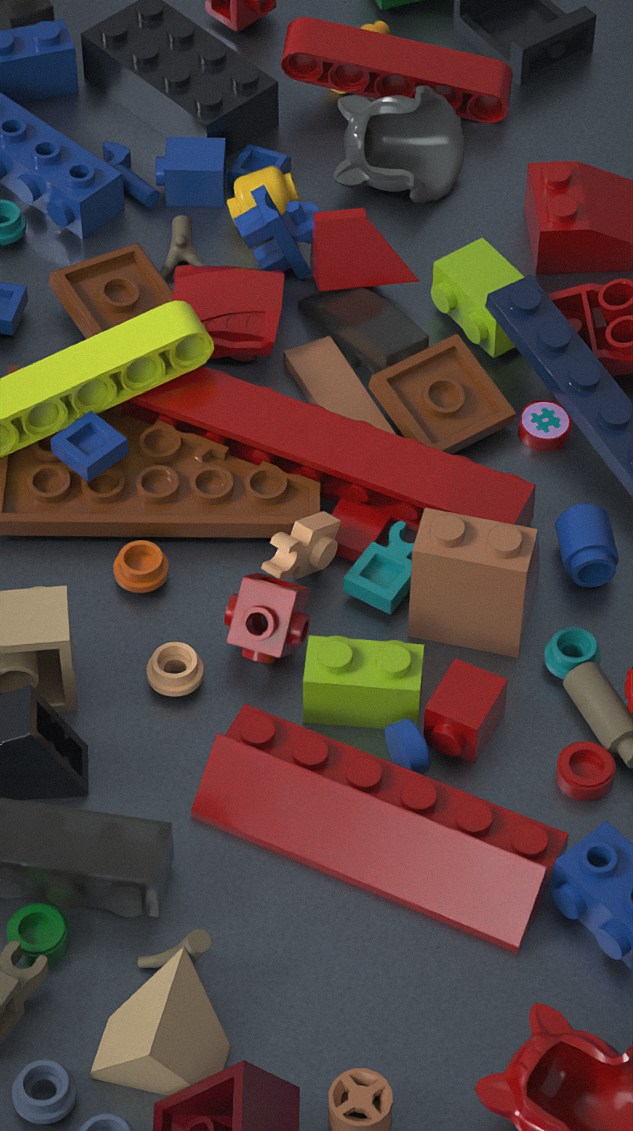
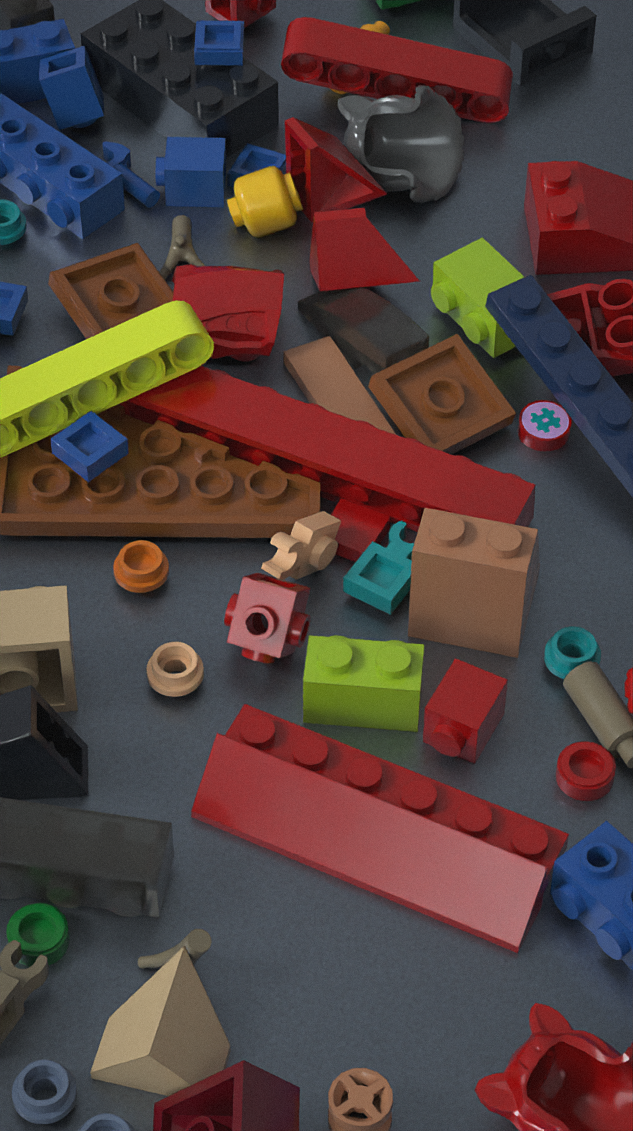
(72, 88): none -> blue brick
(219, 43): none -> blue tile
(288, 229): blue hips -> none
(325, 170): none -> red slope
(408, 746): blue tile -> none
(587, 544): blue brick -> none

